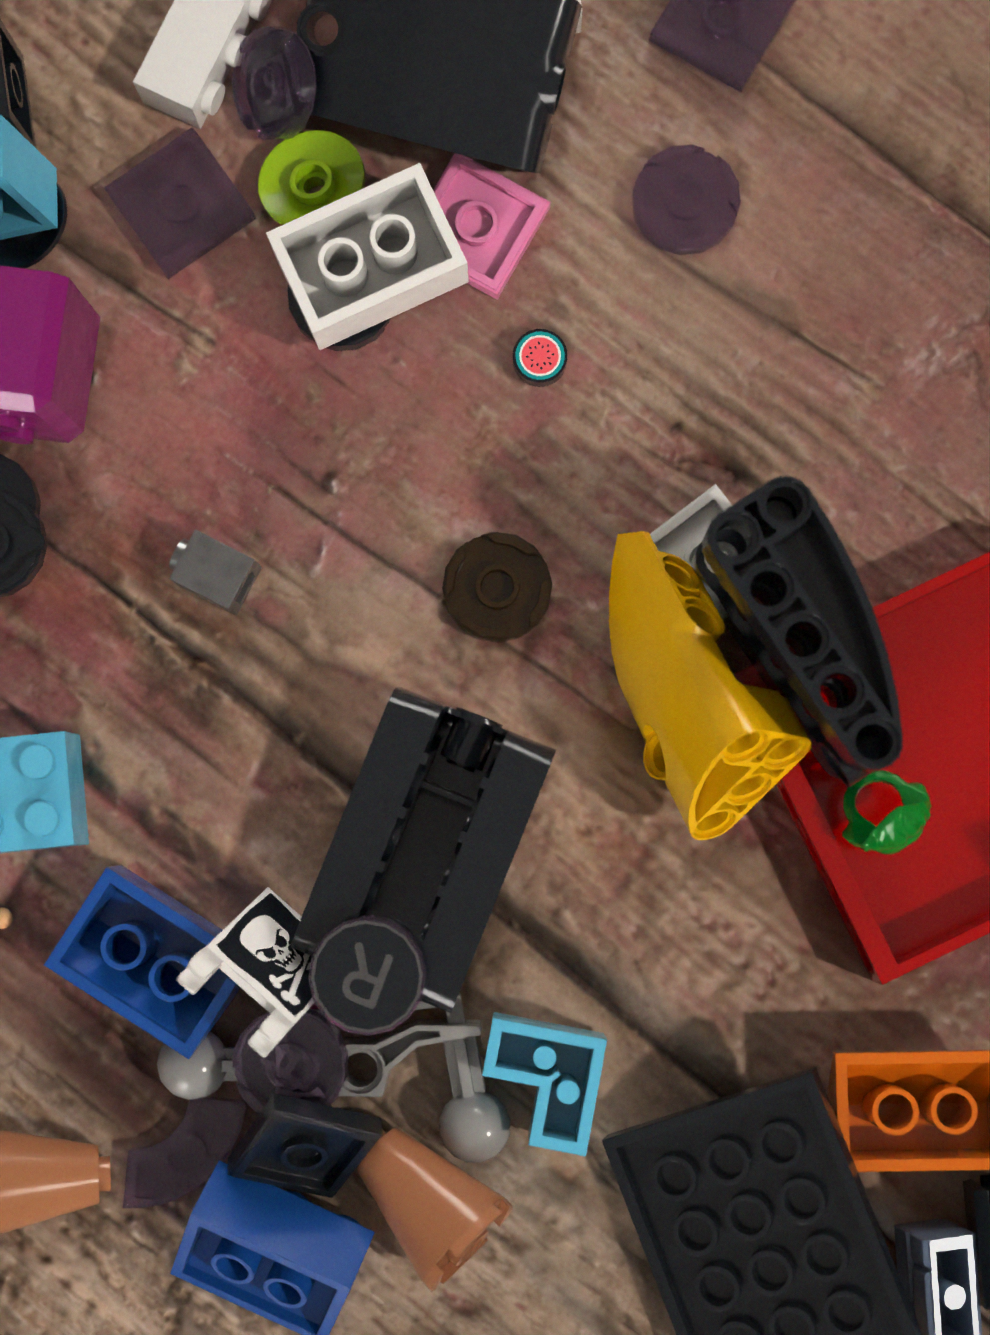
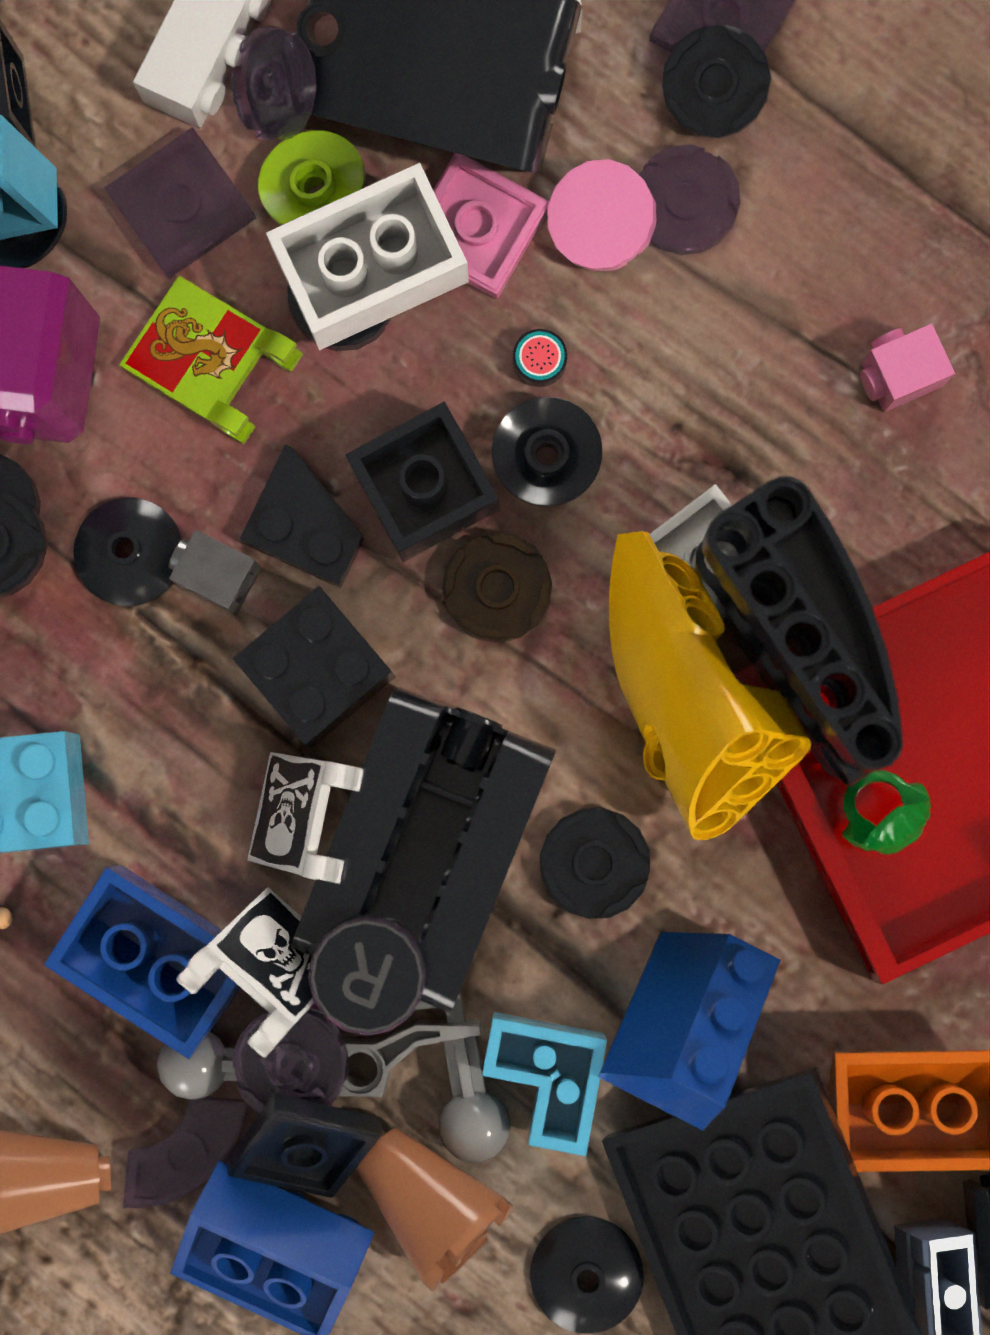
(142, 574): none -> black dish
(203, 354): none -> flag
(294, 813): none -> white flag
(302, 523): none -> black wing
(314, 667): none -> black brick
(423, 481): none -> black brick
(550, 424): none -> black dish
(580, 1246): none -> black dish
(595, 863): none -> black tile
(601, 215): none -> bright pink tile
(690, 1023): none -> blue slope
(716, 81): none -> black tile
(905, 367): none -> bright pink brick

